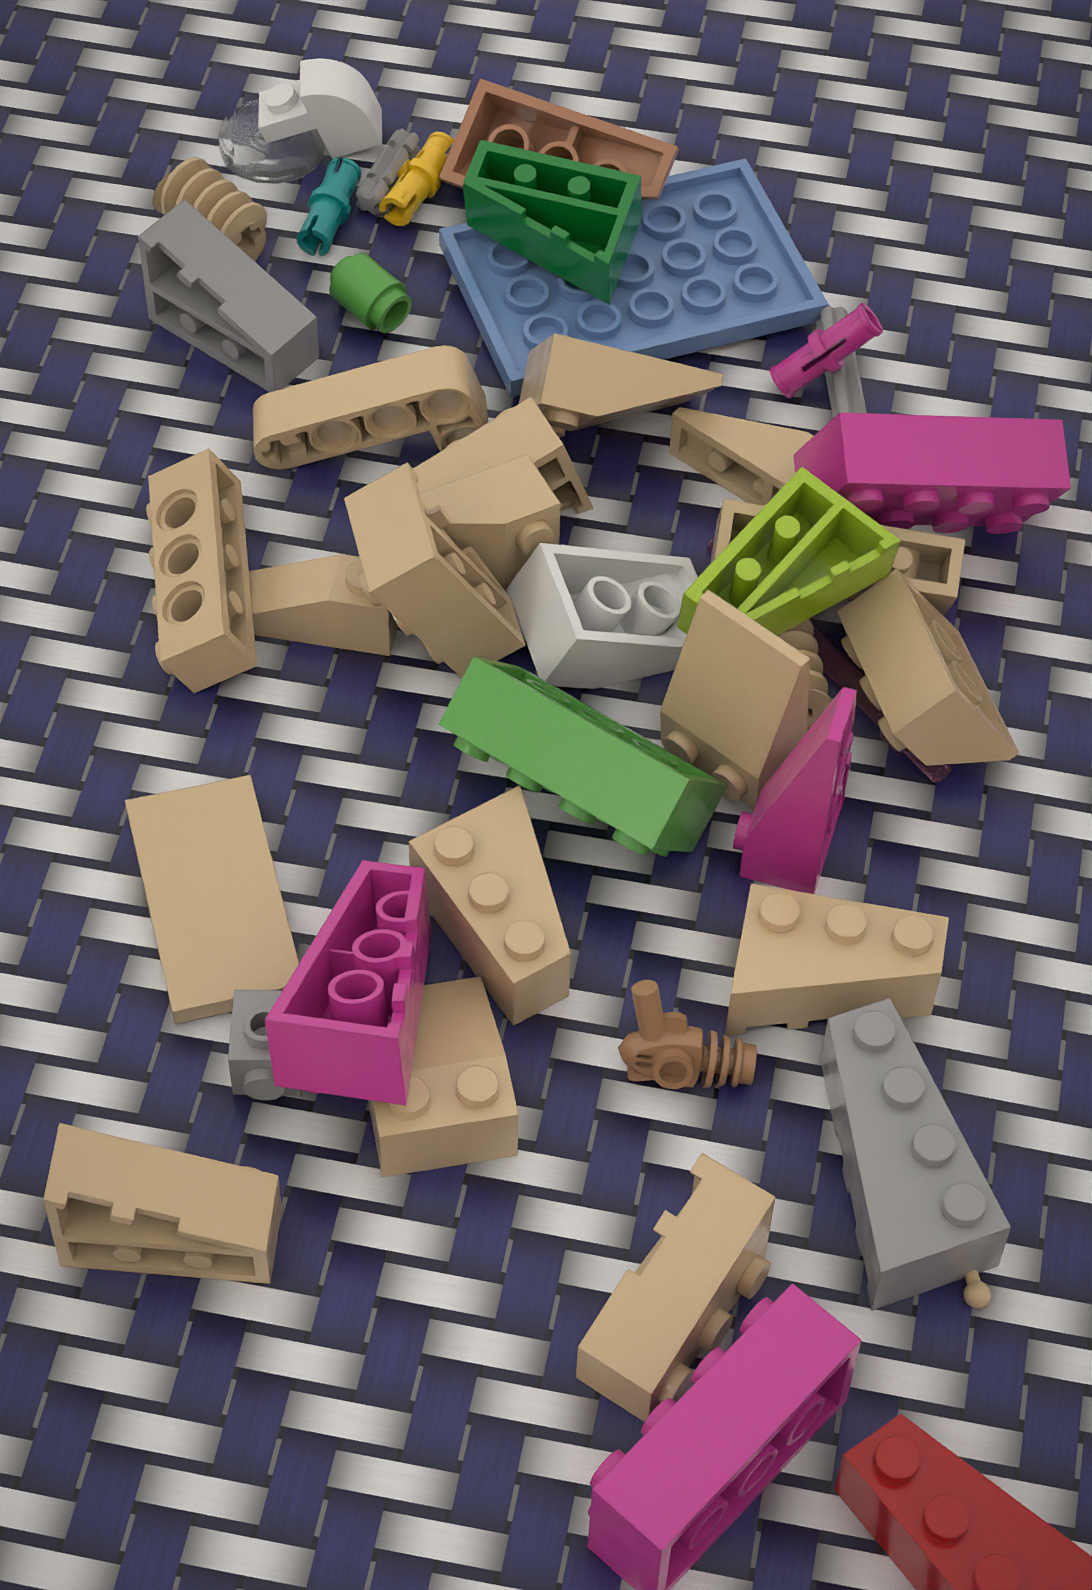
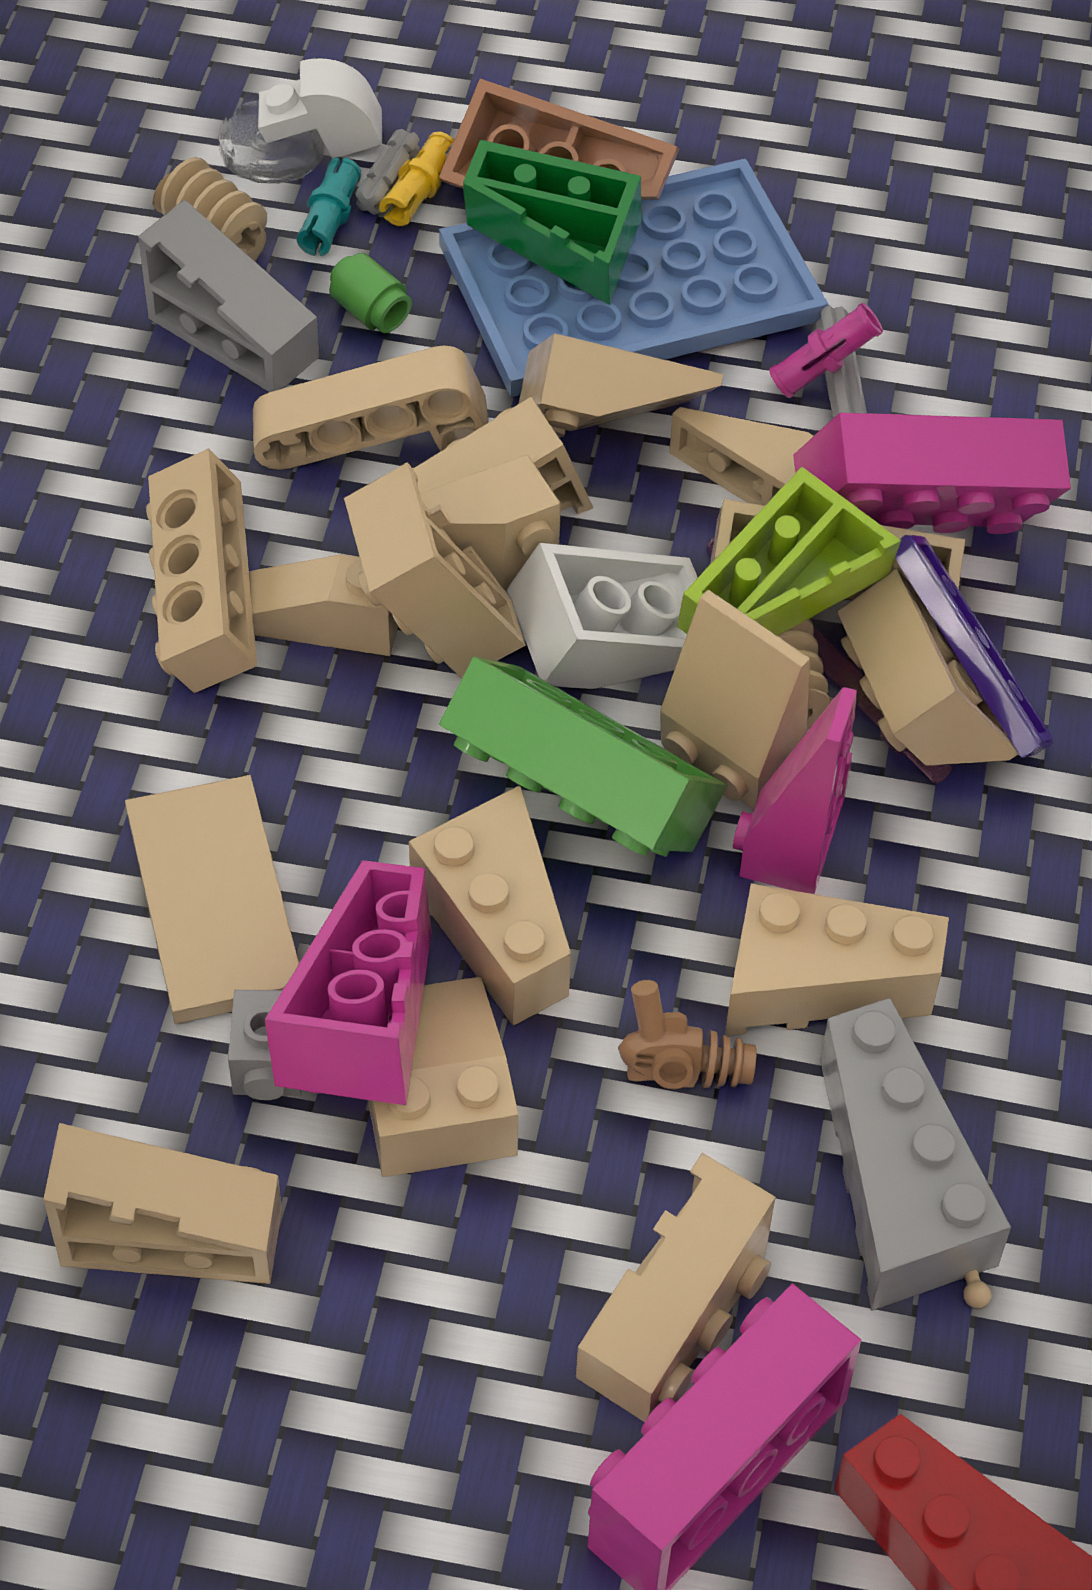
(972, 646): none -> tile

